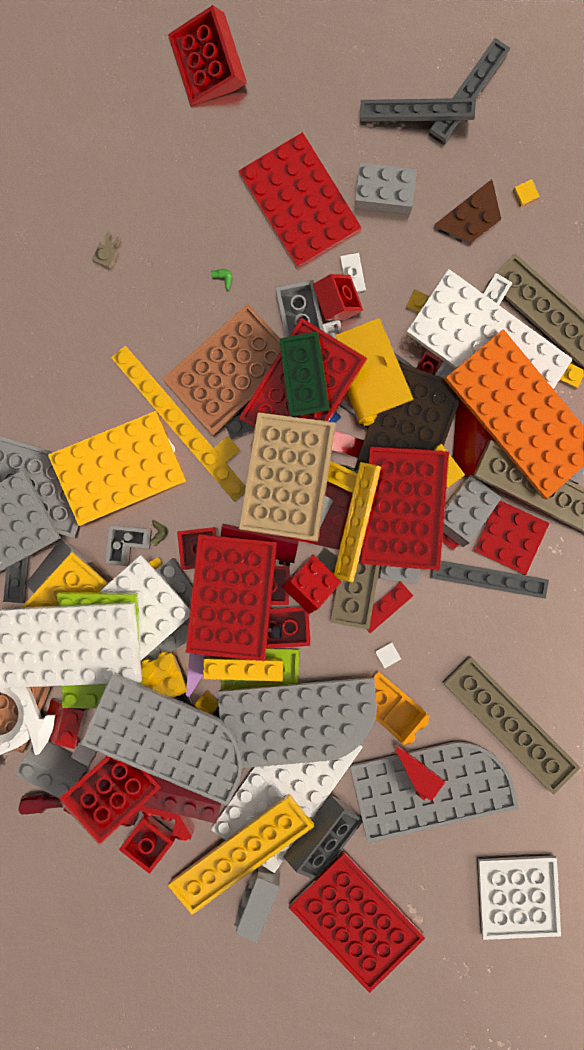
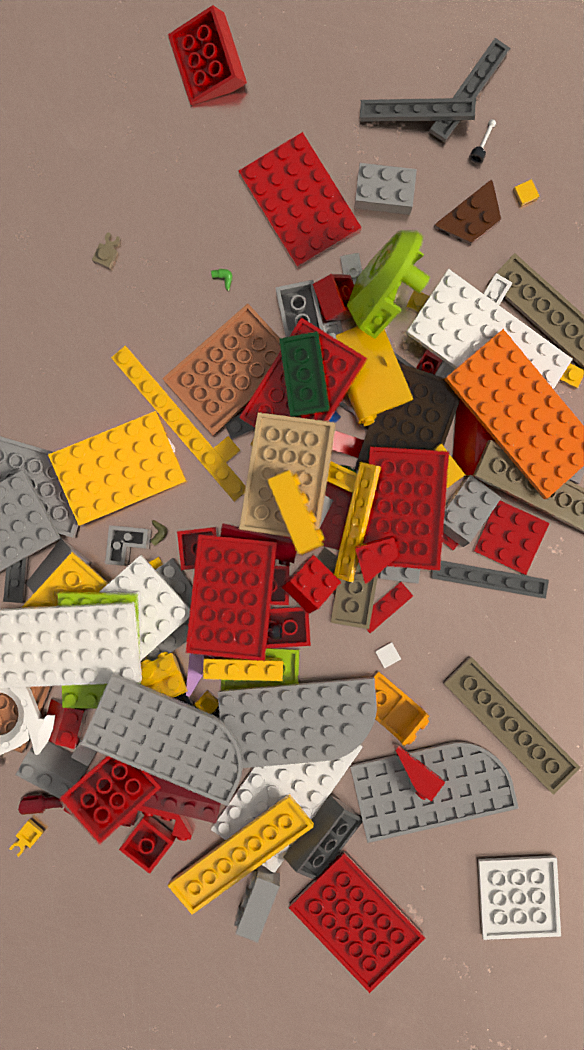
(28, 836): none -> yellow plate
(295, 512): none -> yellow brick
(376, 556): none -> red wing
(378, 283): none -> lime animal
(478, 153): none -> black hinge

